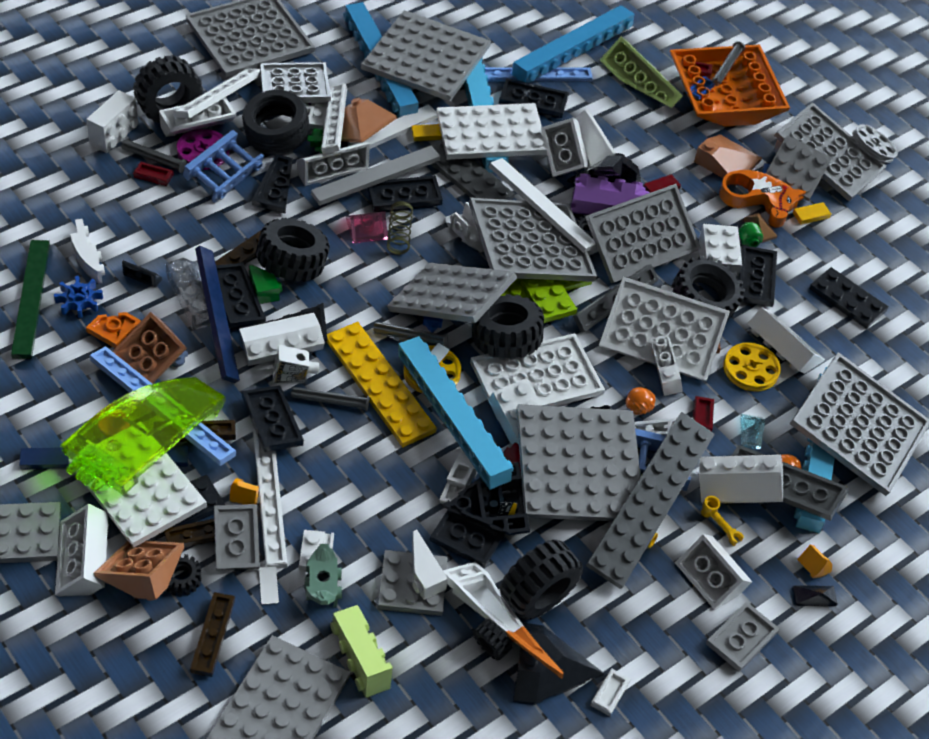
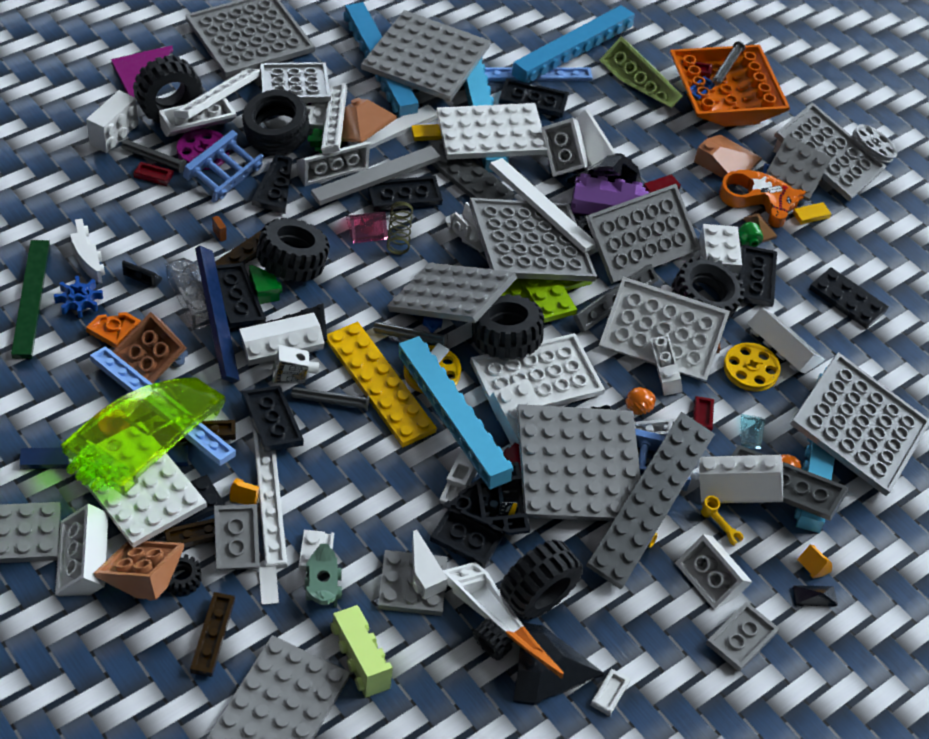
(129, 66): none -> magenta tile
(219, 228): none -> dark orange tile

